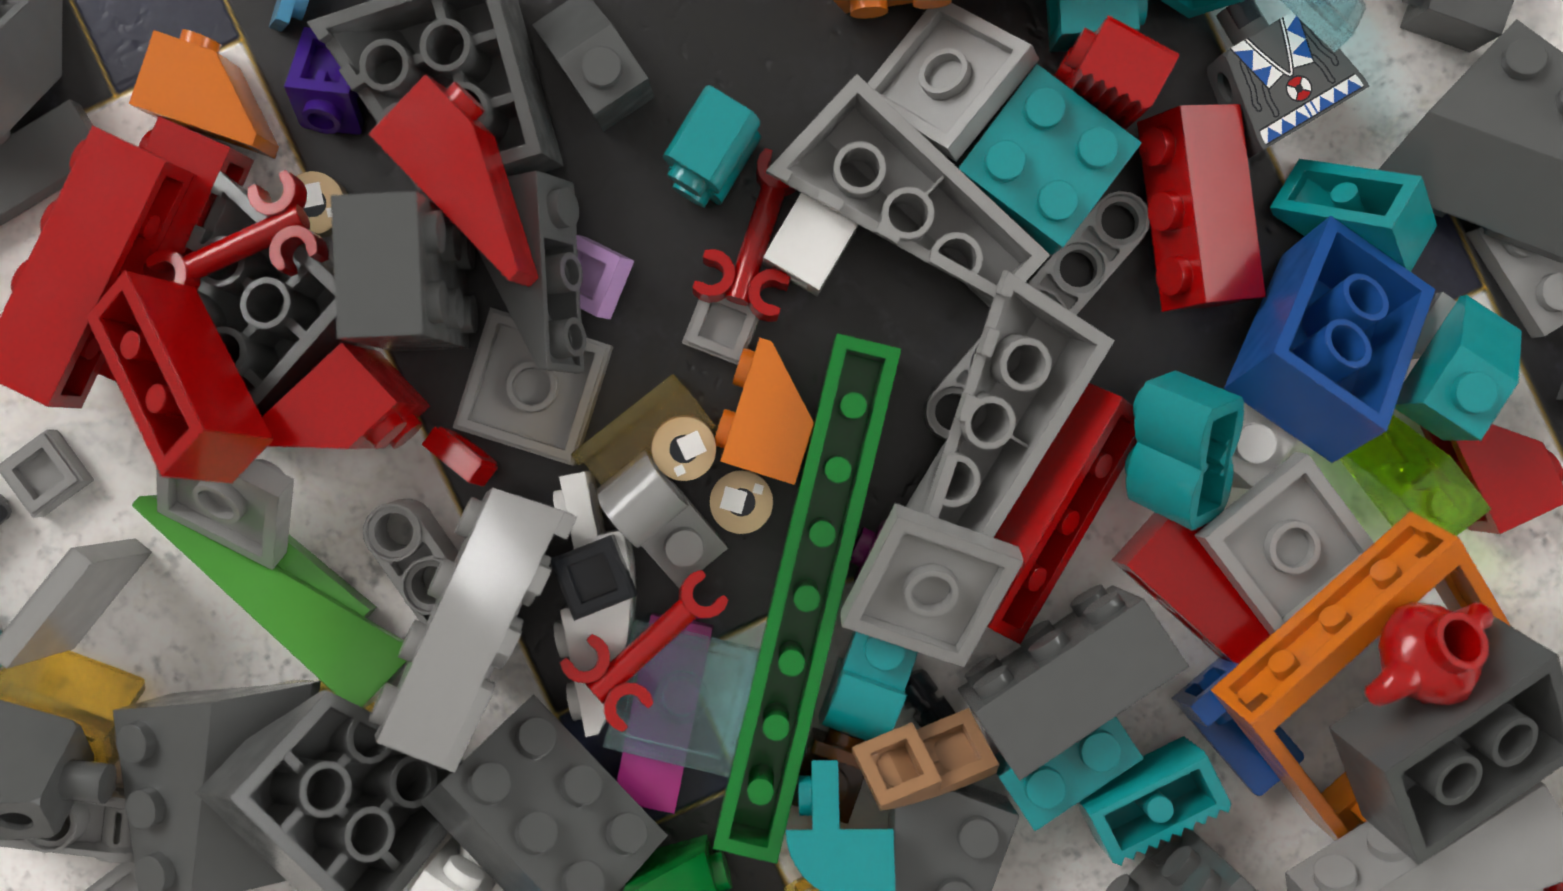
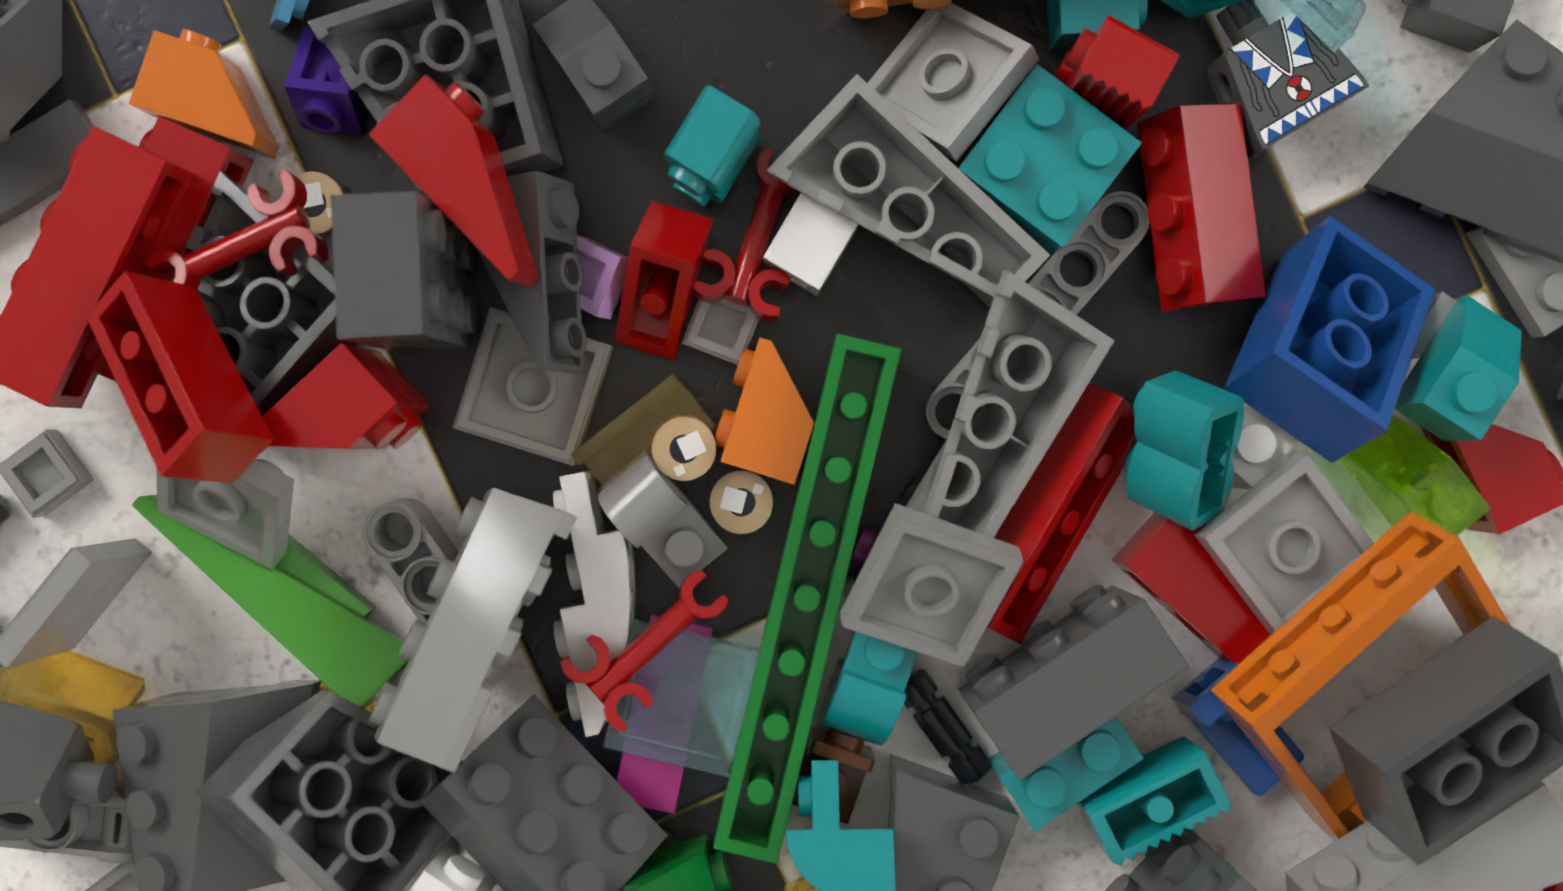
(461, 455): red tile -> none
(593, 577): black tile -> none
(660, 279): none -> red slope
(925, 762): medium nougat slope -> none
(1378, 205): teal slope -> none
(1431, 654): red piece -> none

